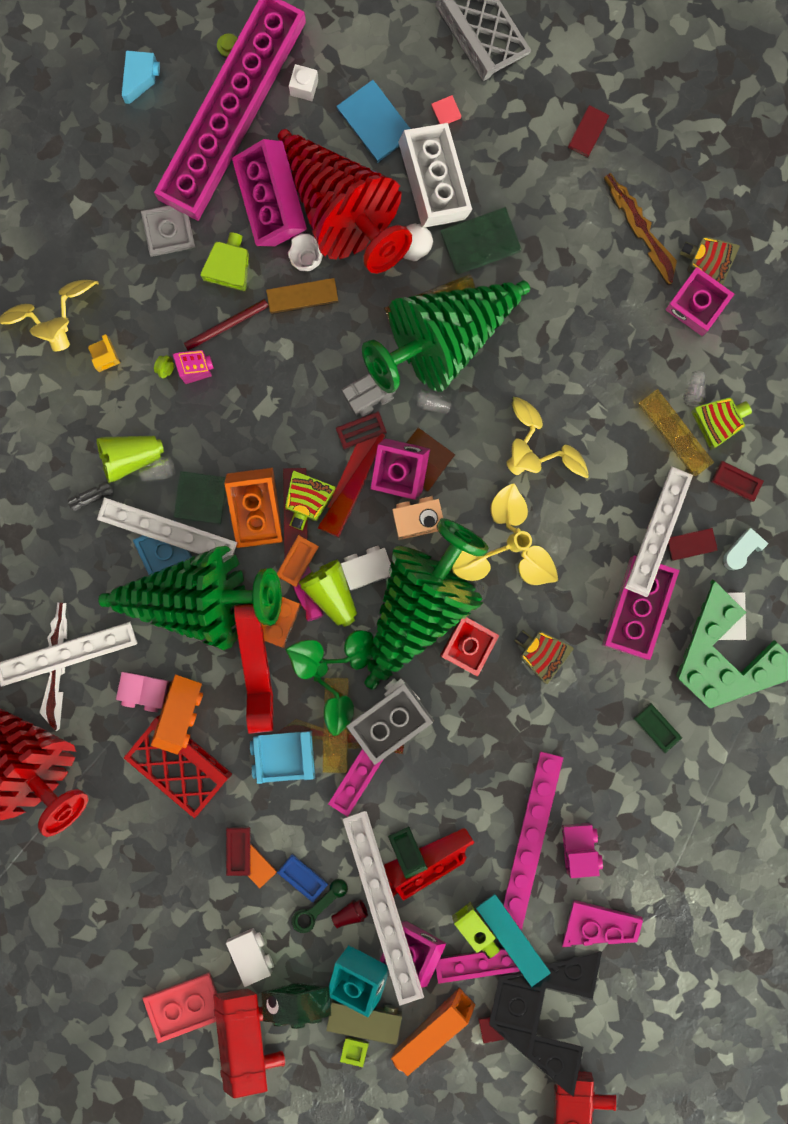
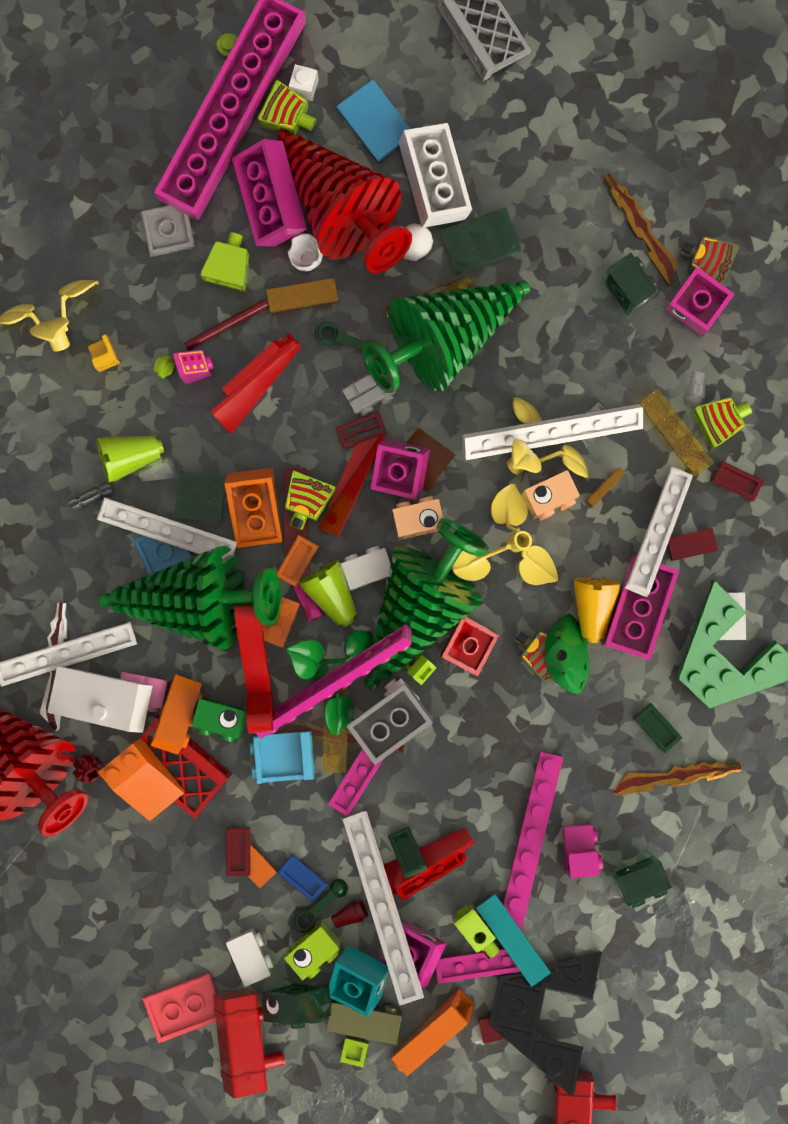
(87, 768): none -> dark red gear
(100, 699): none -> white brick
(138, 74): medium azure slope -> none
(141, 780): none -> orange slope
(219, 718): none -> green brick
(253, 382): none -> red wedge
(285, 111): none -> lime torso
(313, 950): none -> lime brick
(337, 336): none -> dark green piece
(340, 677): none -> dark pink plate
(420, 669): none -> lime tile
(432, 401): clear cone -> none
(446, 110): coral tile -> none
(550, 495): none -> light nougat brick
(553, 431): none -> white plate
(575, 658): none -> green piece
(588, 131): dark red tile -> none
(595, 605): none -> yellow cone
(597, 924): dark pink wing -> none
(604, 487): none -> pearl gold tile
(630, 283): none -> clear green brick
(641, 881): none -> clear green brick
(676, 777): none -> pearl gold sword
(737, 555): light aqua leg -> none

